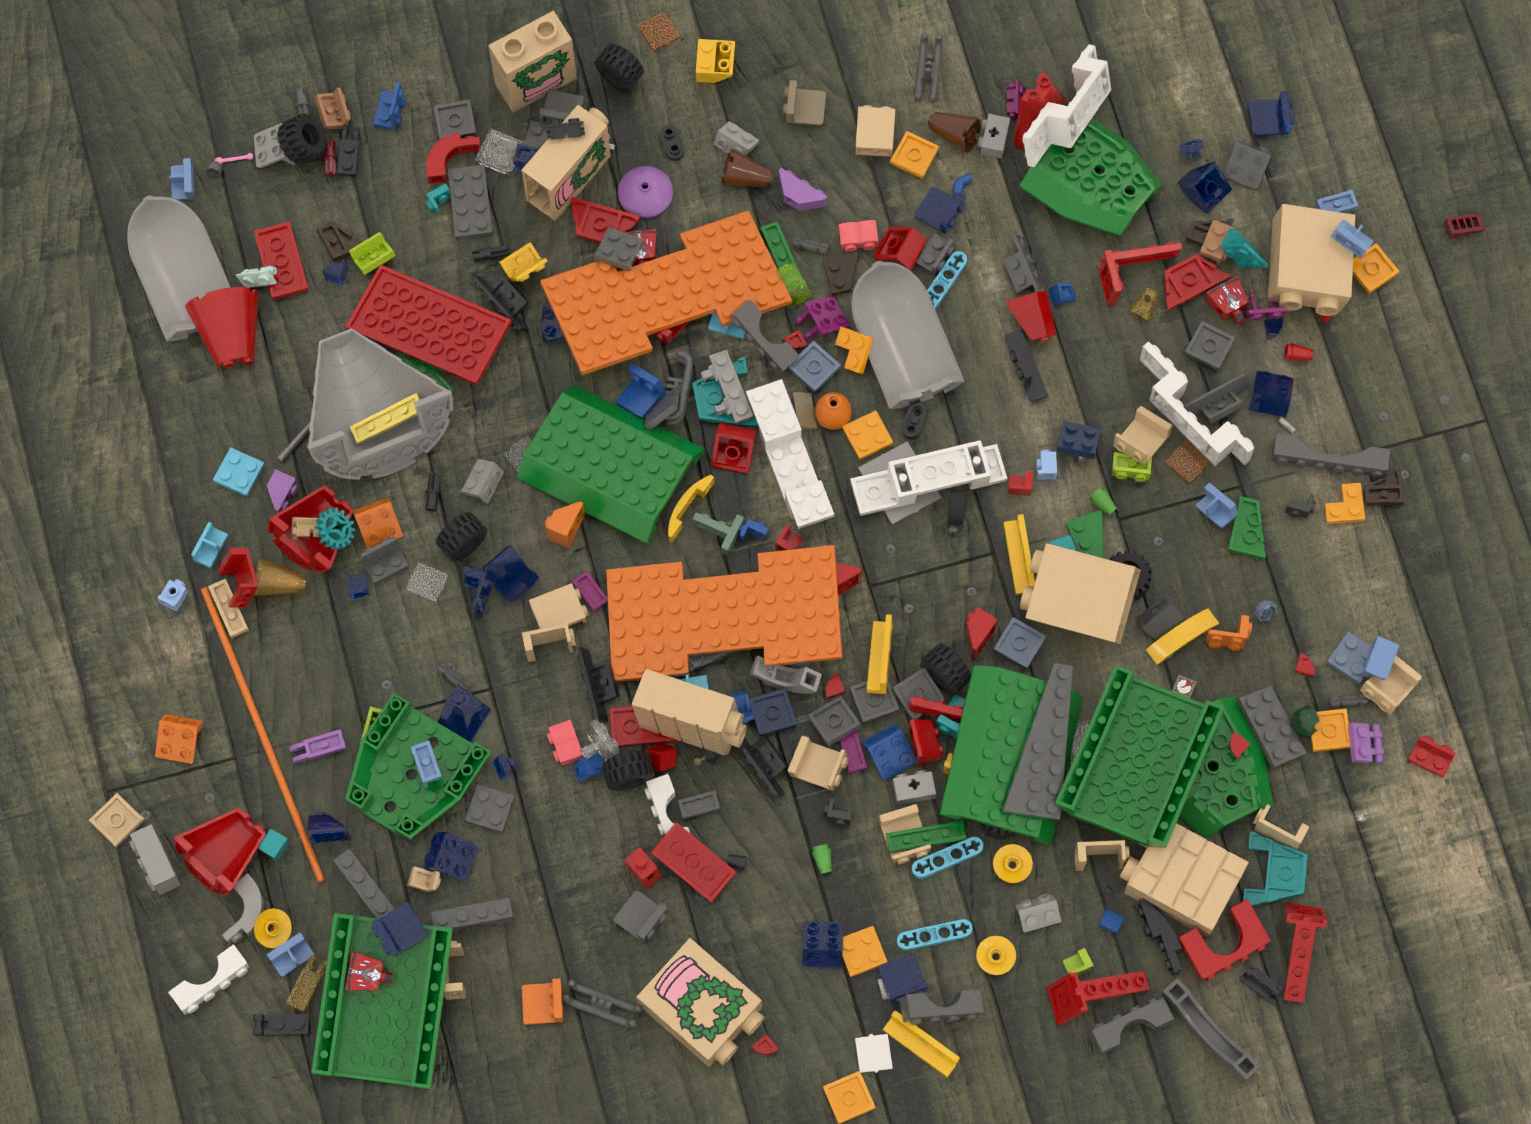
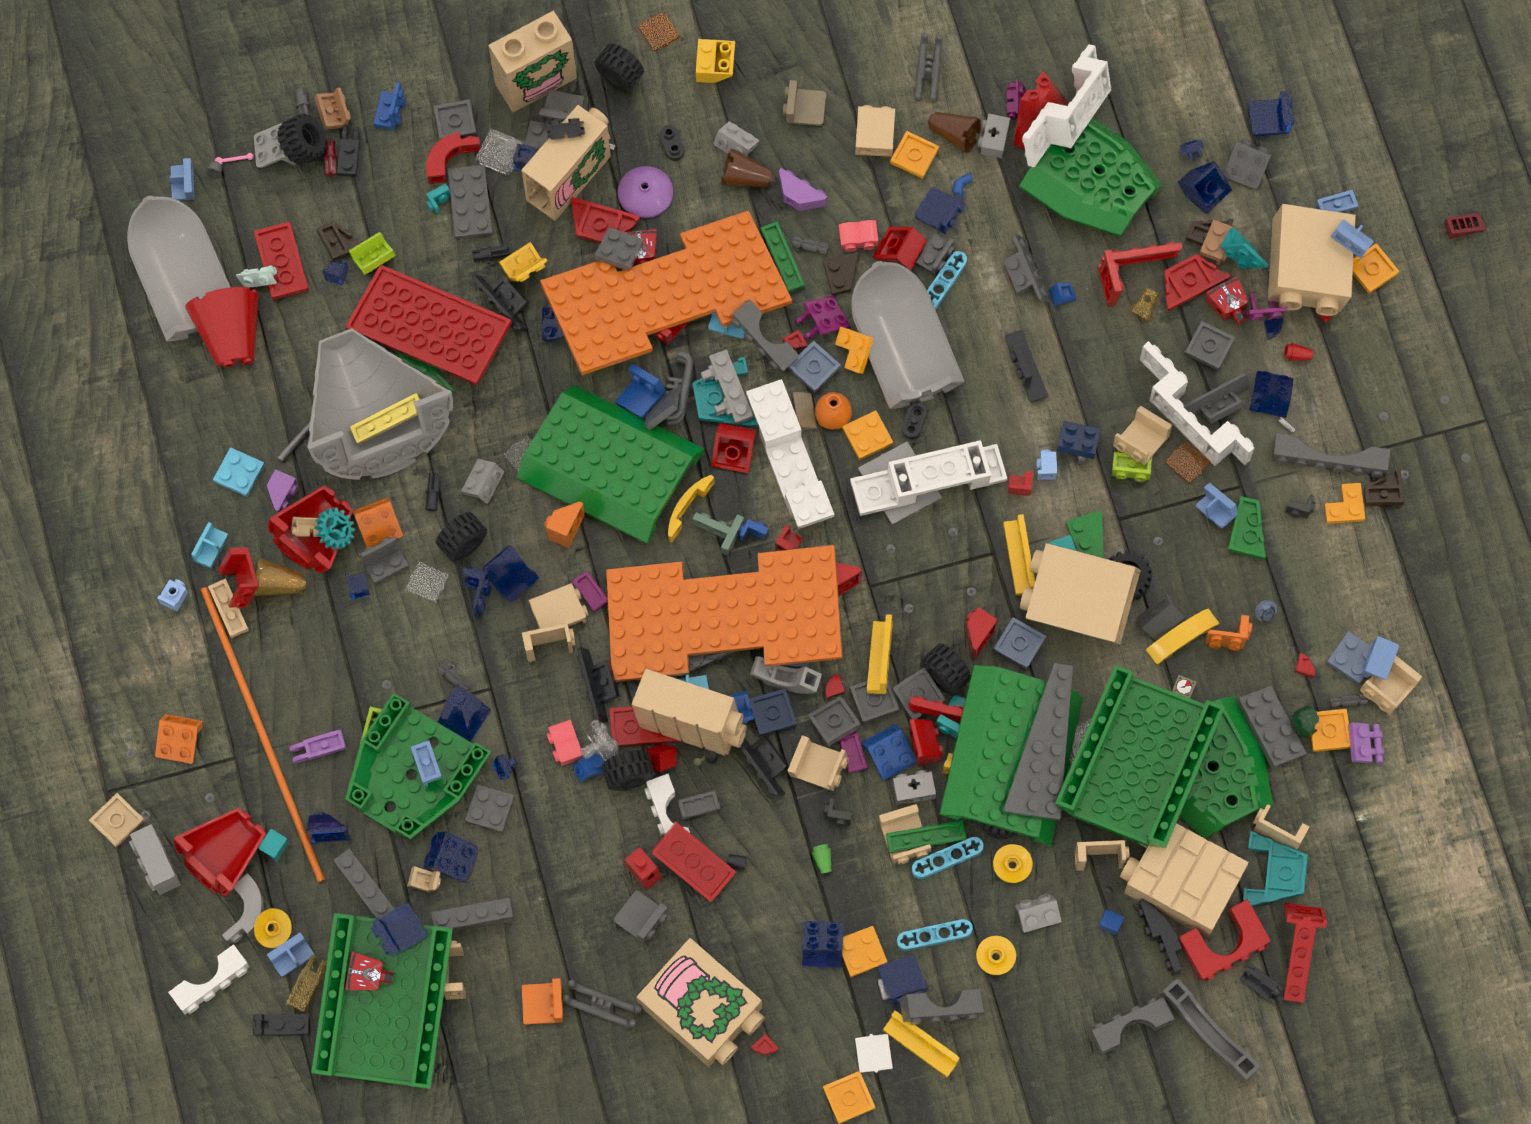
(794, 283): clear neon green slope -> none
(956, 507): black tyre -> none
(1034, 315): red slope -> none
(1070, 995): red bracket -> none
(1078, 963): lime panel -> none
(1103, 501): bright green cone -> none
(1238, 745): red tile -> none
(1431, 756): red bracket -> none

